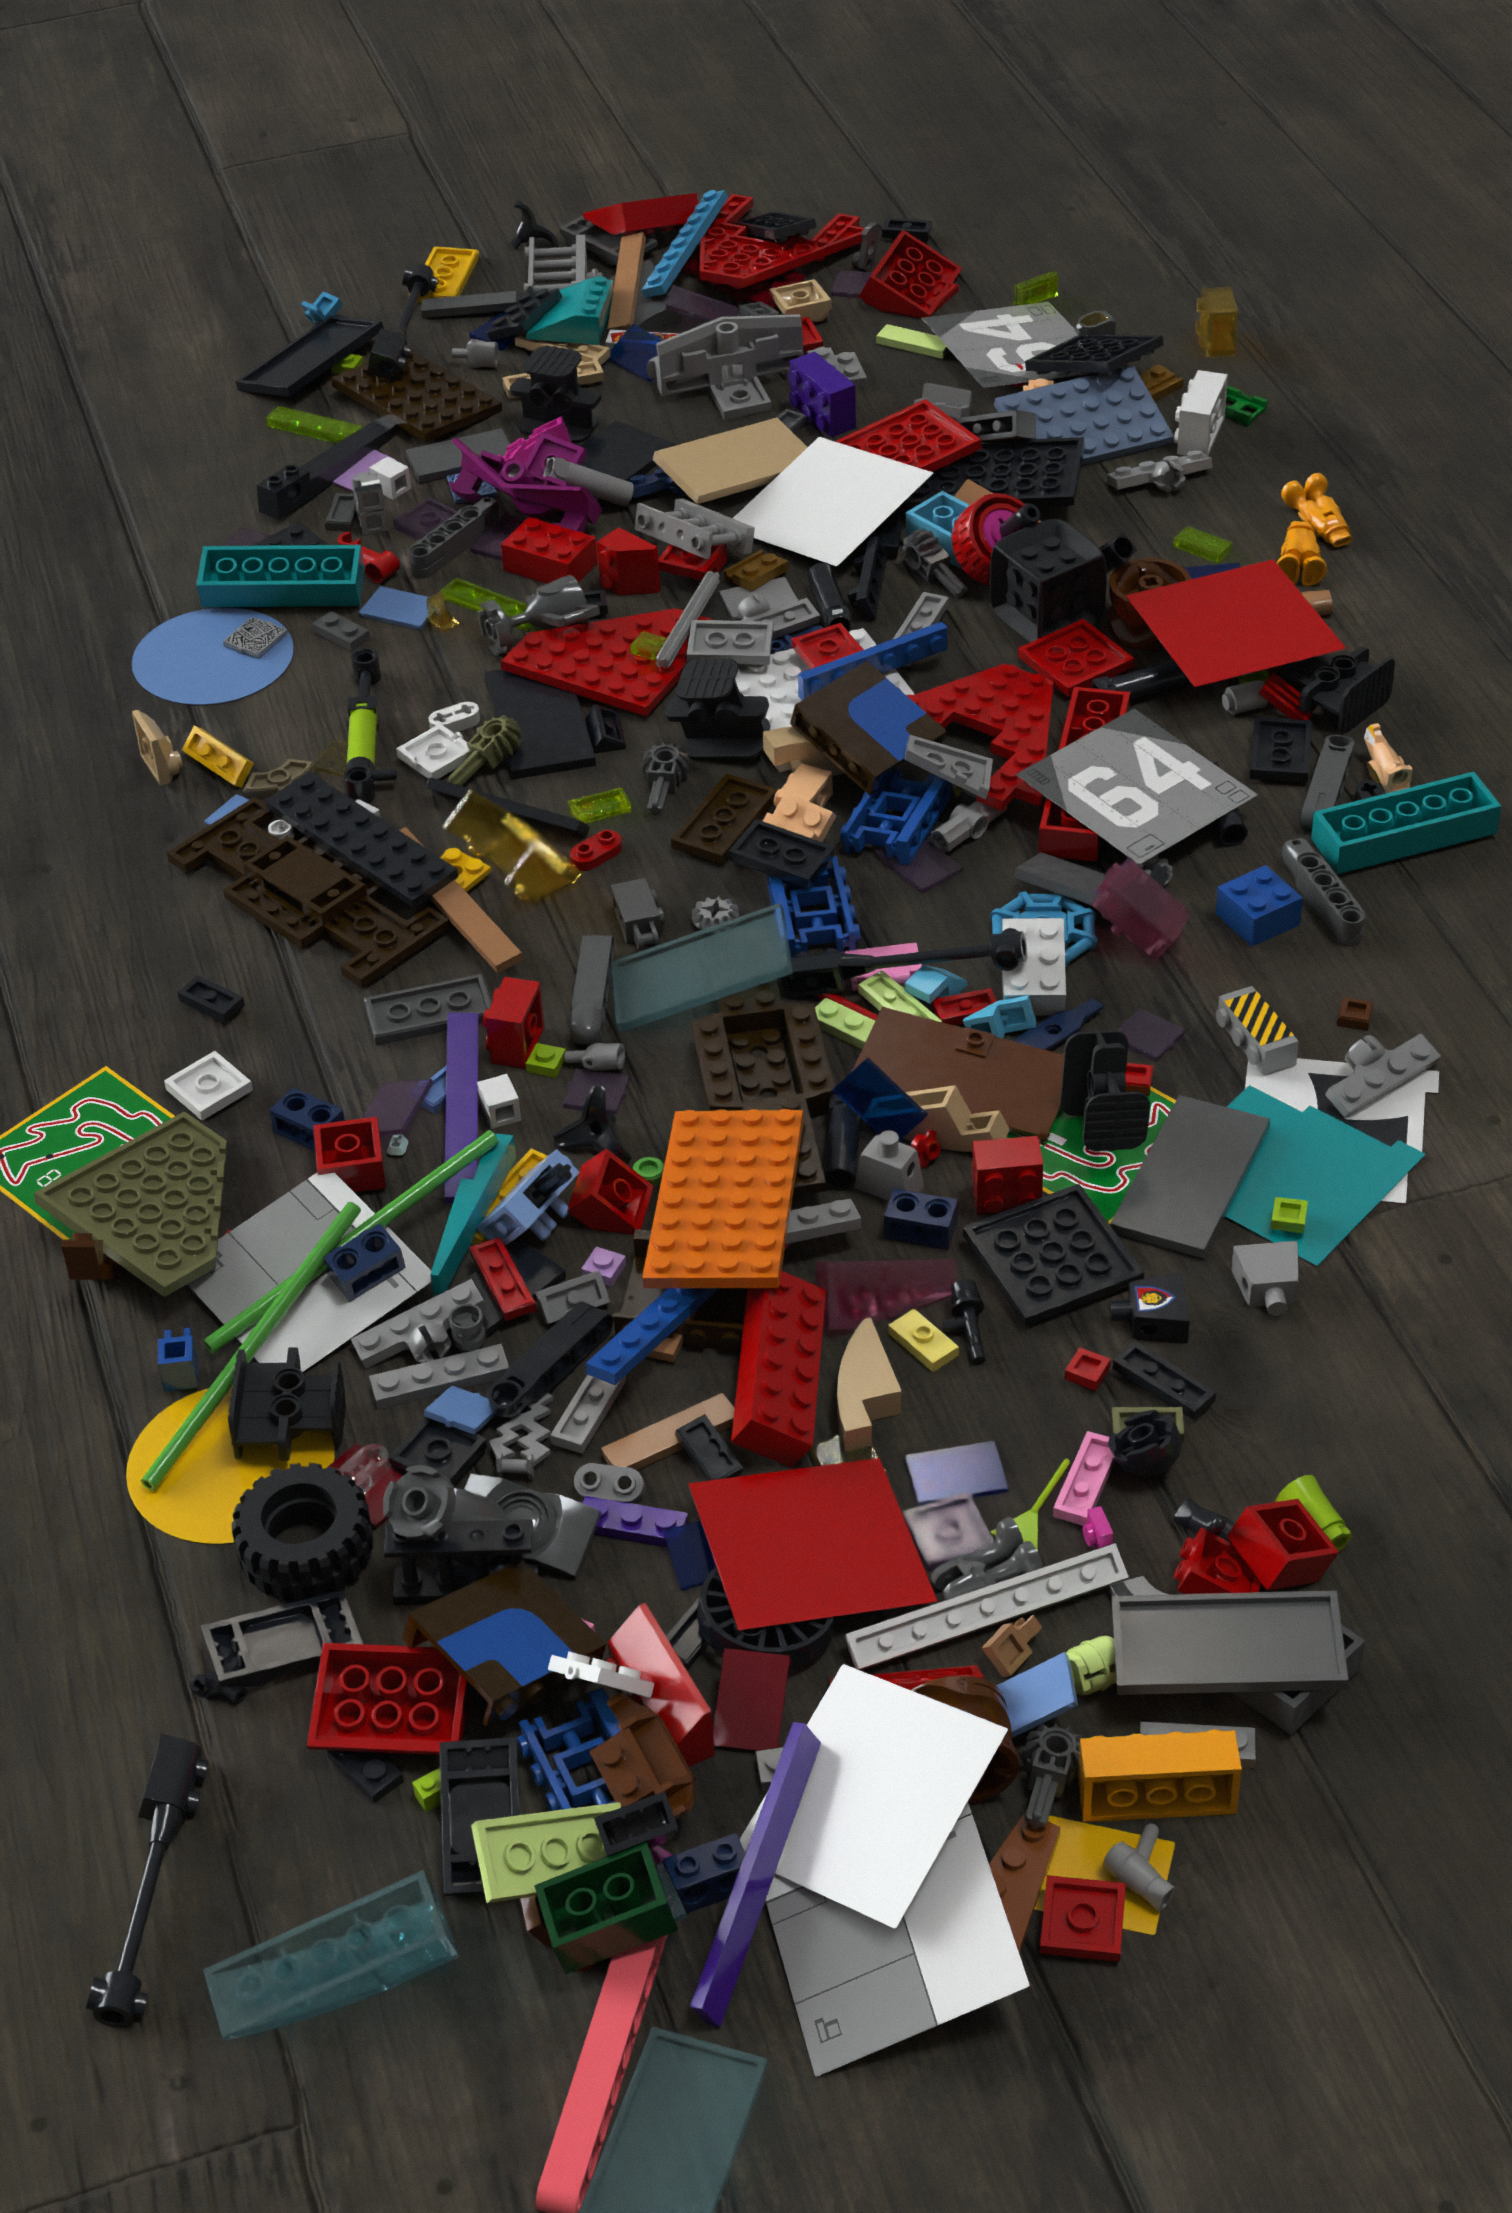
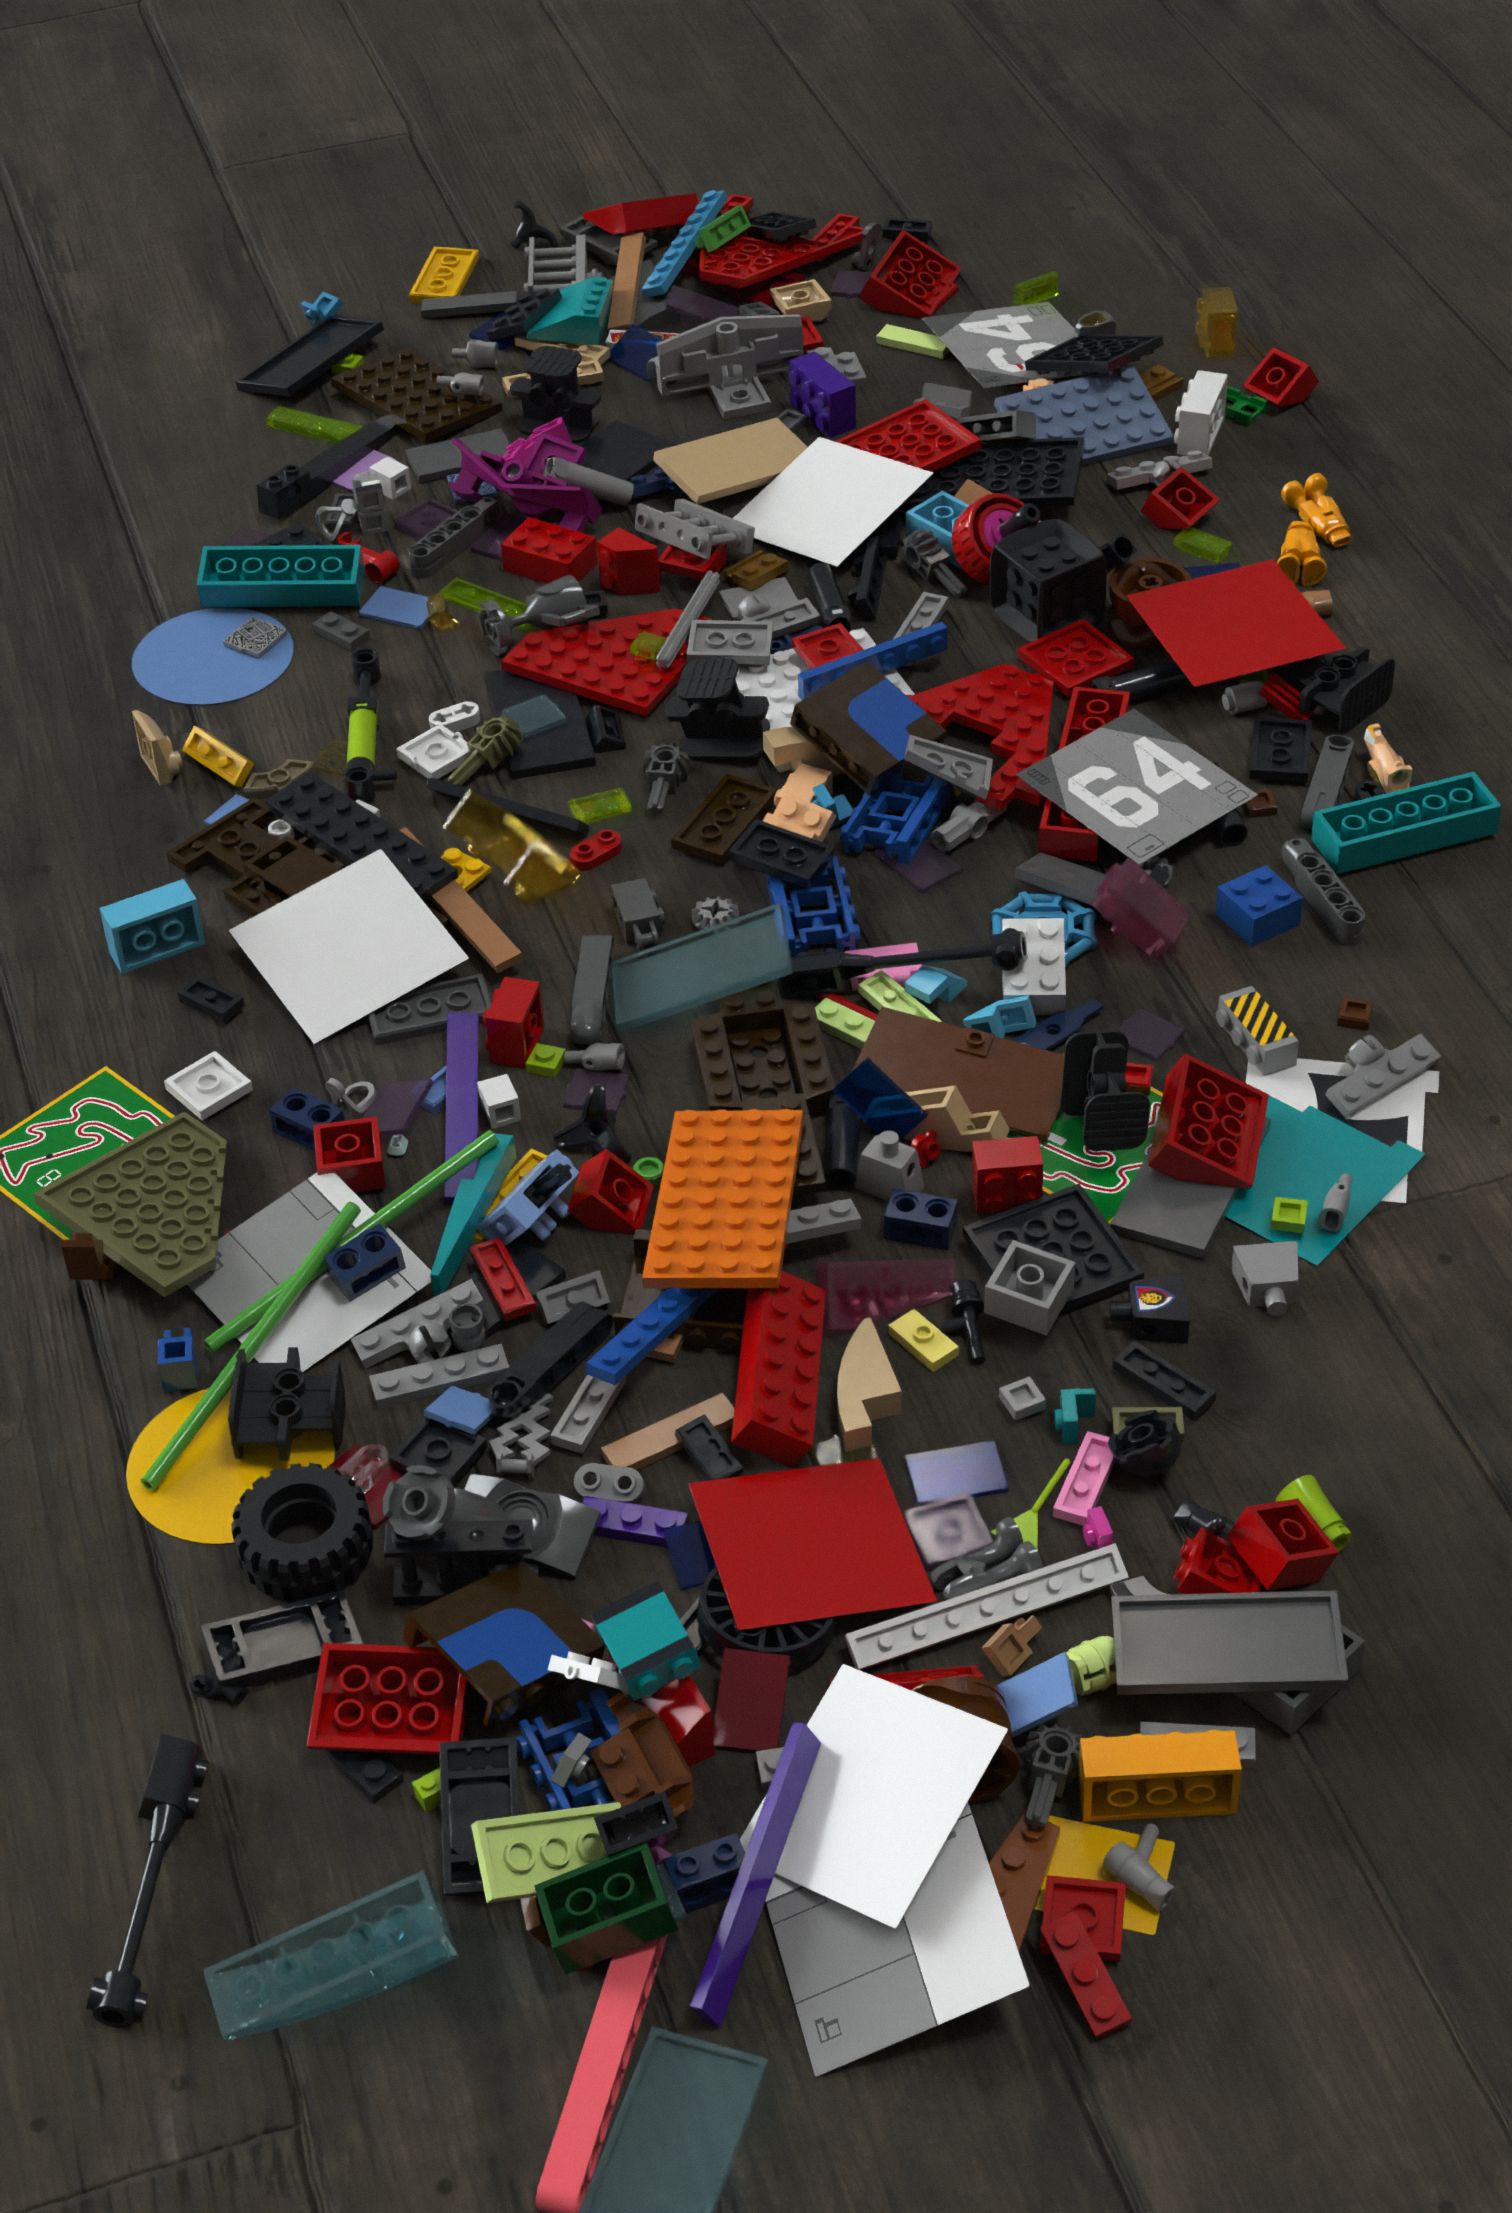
(152, 926): none -> medium azure brick
(341, 1094): none -> light grey piece
(347, 508): none -> light grey piece
(348, 945): none -> white sticker
(391, 348): black bar -> none
(463, 383): none -> light grey piece
(535, 715): none -> clear light blue piece
(573, 1760): none -> light grey plate
(608, 1262): lavender plate -> none
(646, 1640): none -> teal panel
(723, 229): none -> bright green plate
(838, 805): none -> dark azure bracket
(957, 1007): red plate -> none
(1022, 1398): none -> light grey plate
(1029, 1287): none -> light grey brick
(1073, 1404): none -> teal bracket
(1085, 1975): none -> red plate
(1087, 1369): red plate -> none
(1179, 501): none -> red slope
(1208, 1126): none -> red slope
(1261, 805): none -> reddish brown tile
(1281, 379): none -> red slope
(1336, 1204): none -> light grey piece

